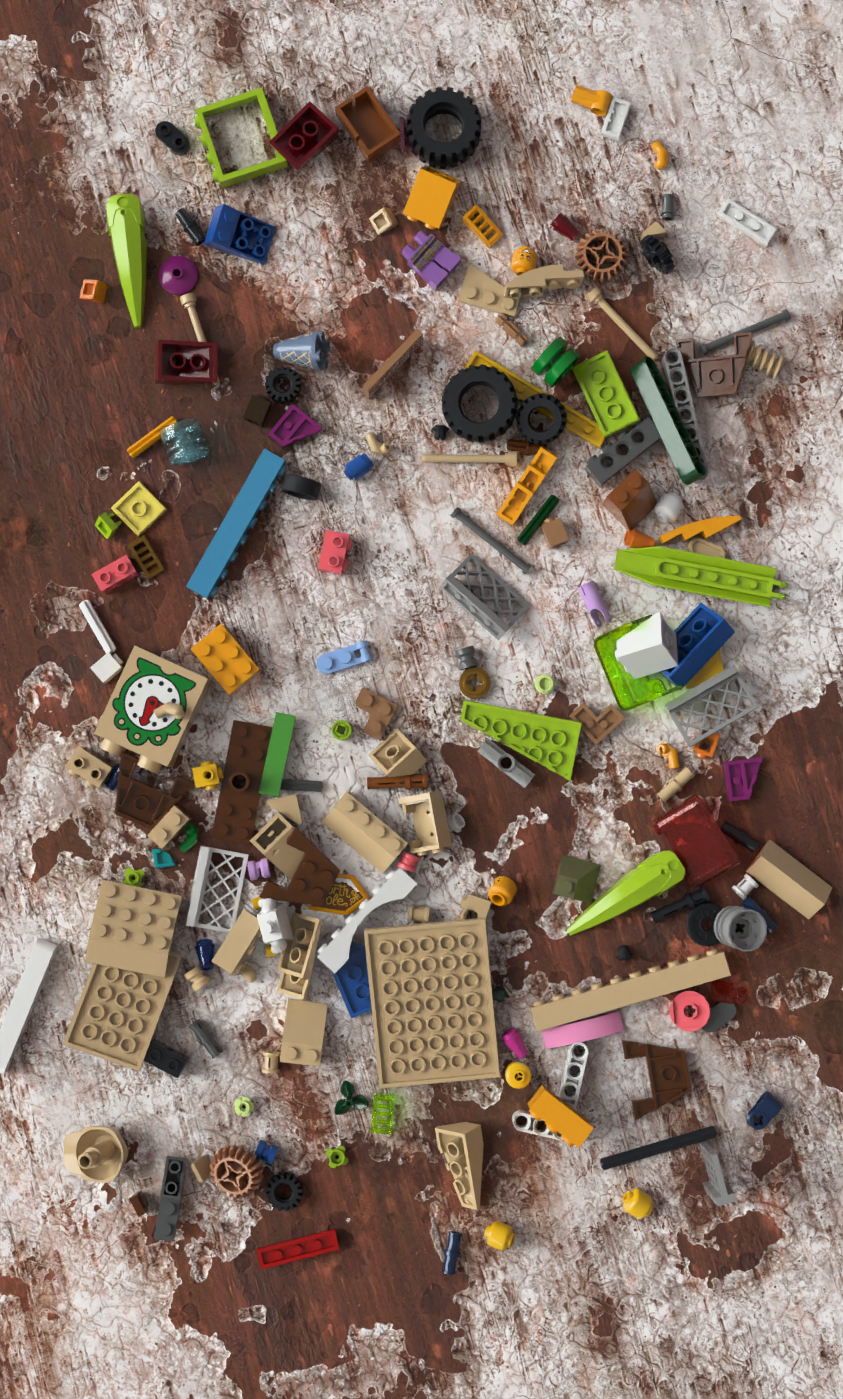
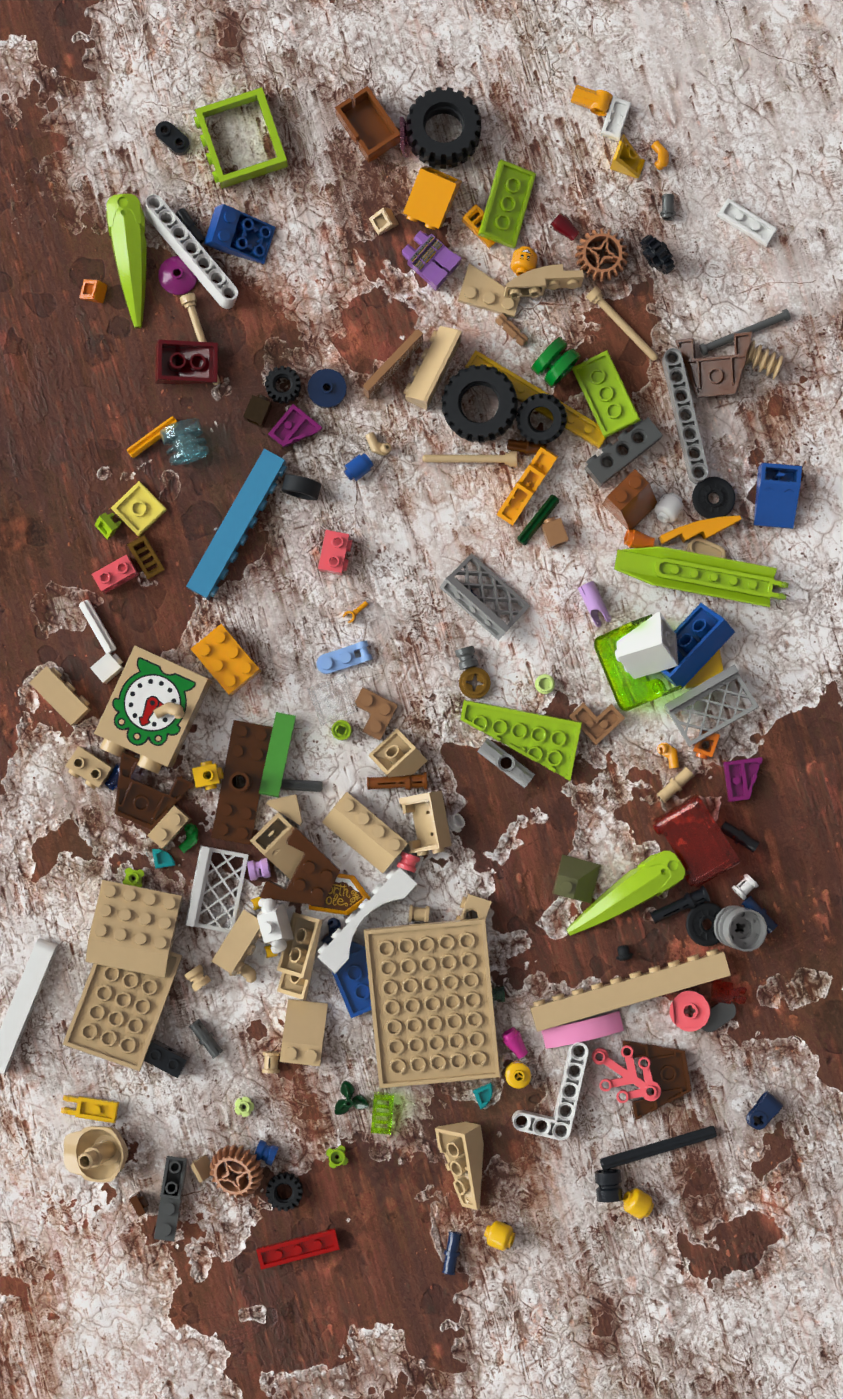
(61, 695): none -> tan brick
(92, 1108): none -> yellow hinge
(189, 242): none -> white beam
(205, 953): clear blue cone -> none
(304, 136): dark red slope -> none
(304, 350): sand blue cone -> none
(329, 398): none -> dark blue plate
(333, 925): none -> dark blue arm
(356, 611): none -> light orange hand
(433, 367): none -> tan slope
(440, 431): black piece -> none
(483, 1094): none -> teal tile
(491, 540): dark grey bar -> none
(502, 891): light orange head -> none
(507, 204): none -> lime tile
(559, 1117): light orange brick -> none
(609, 1186): none -> black wheel
(627, 159): none -> yellow slope
(629, 1075): none -> coral plant
(655, 230): tan slope -> none
(668, 421): beam -> none
(716, 1187): light grey fence -> none
(722, 489): none -> black wheel
(777, 495): none -> blue slope
(789, 880): tan slope -> none

